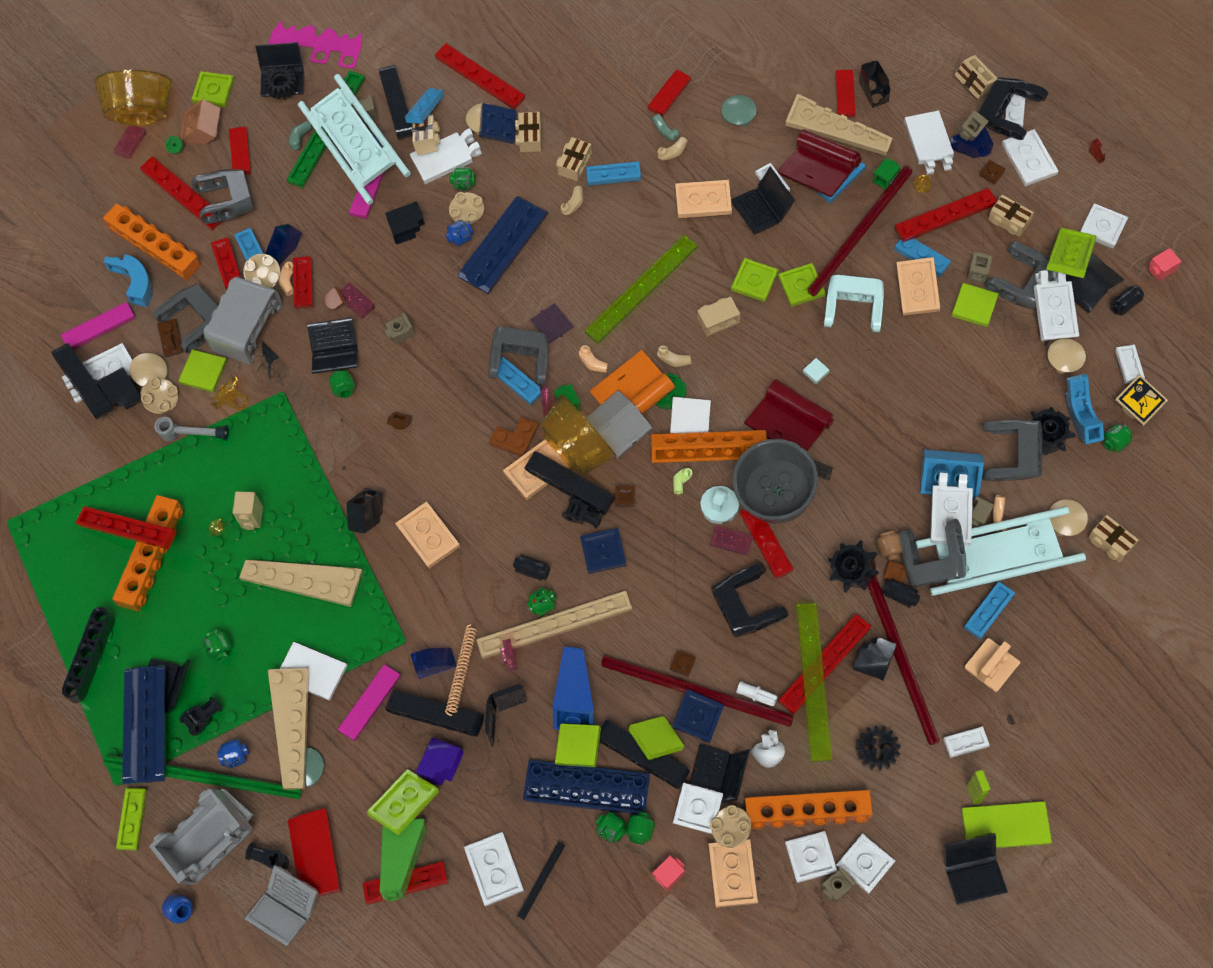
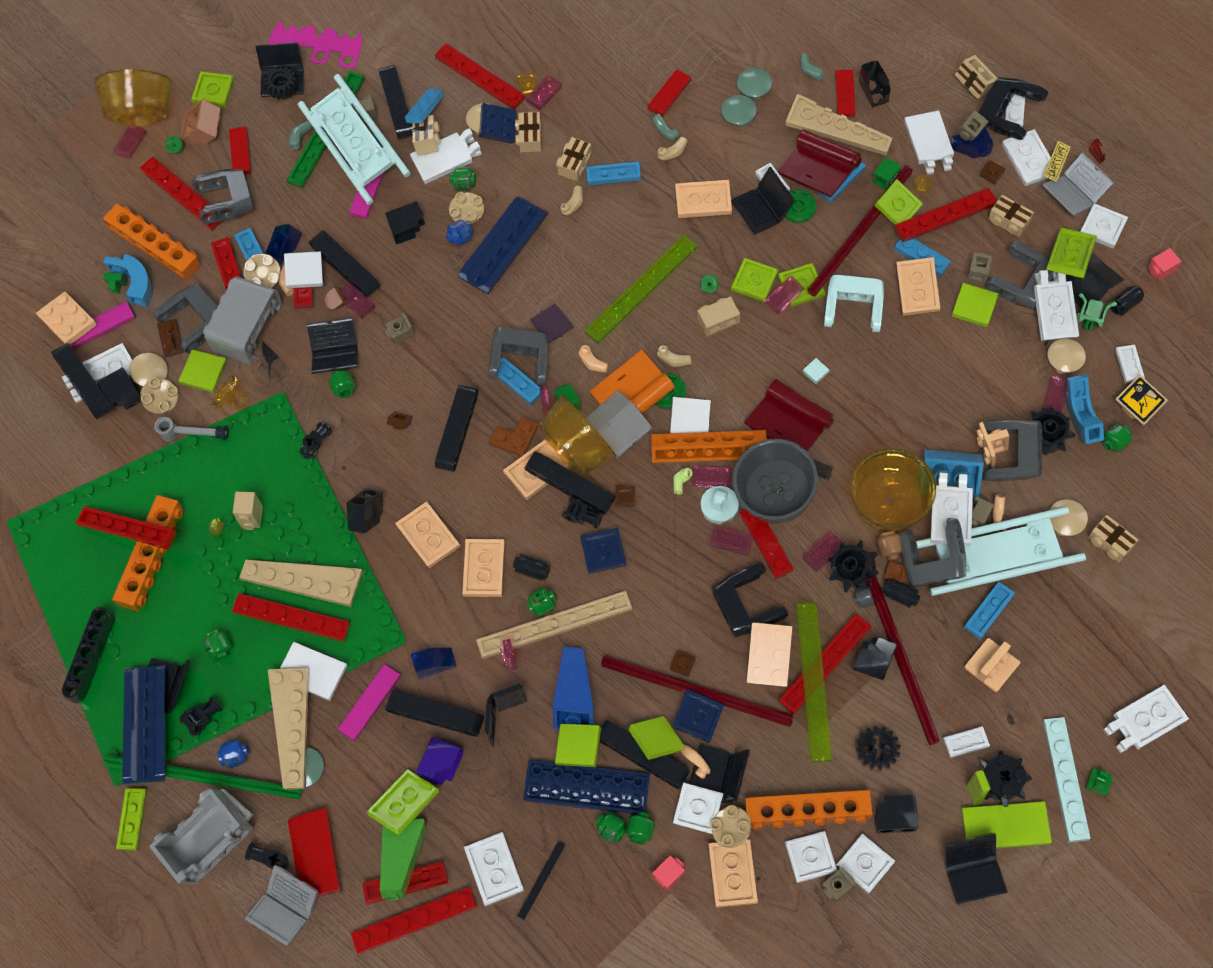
(66, 318): none -> light nougat plate
(115, 281): none -> green tile
(177, 908): blue head -> none
(291, 617): none -> red plate
(303, 269): none -> white tile
(314, 440): none -> black connector
(344, 263): none -> black beam
(413, 920): none -> red plate
(456, 428): none -> black beam
(461, 669): light nougat piece -> none
(483, 568): none -> light nougat plate
(527, 82): none -> clear yellow plate
(544, 92): none -> clear pink plate
(697, 760): none -> light nougat arm
(709, 284): none -> green tile
(711, 476): none -> clear pink plate
(754, 83): none -> sand green dish
(756, 693): white axle -> none
(769, 654): none -> light nougat plate
(769, 751): white piece -> none
(784, 294): none -> clear pink plate
(802, 208): none -> green tile
(810, 69): none -> sand green arm
(822, 551): none -> clear pink plate
(864, 597): none -> dark grey piece
(894, 475): none -> clear yellow piece
(897, 815): none -> black piece
(898, 203): none -> lime tile
(992, 444): none -> light nougat bracket
(1015, 778): none -> black brick
(1056, 394): none -> clear pink tile
(1057, 161): none -> clear yellow sticker
(1066, 780): none -> light aqua plate
(1080, 185): none -> light grey piece
(1093, 312): none -> piece
(1099, 782): none -> green tile
(1147, 719): none -> white tile

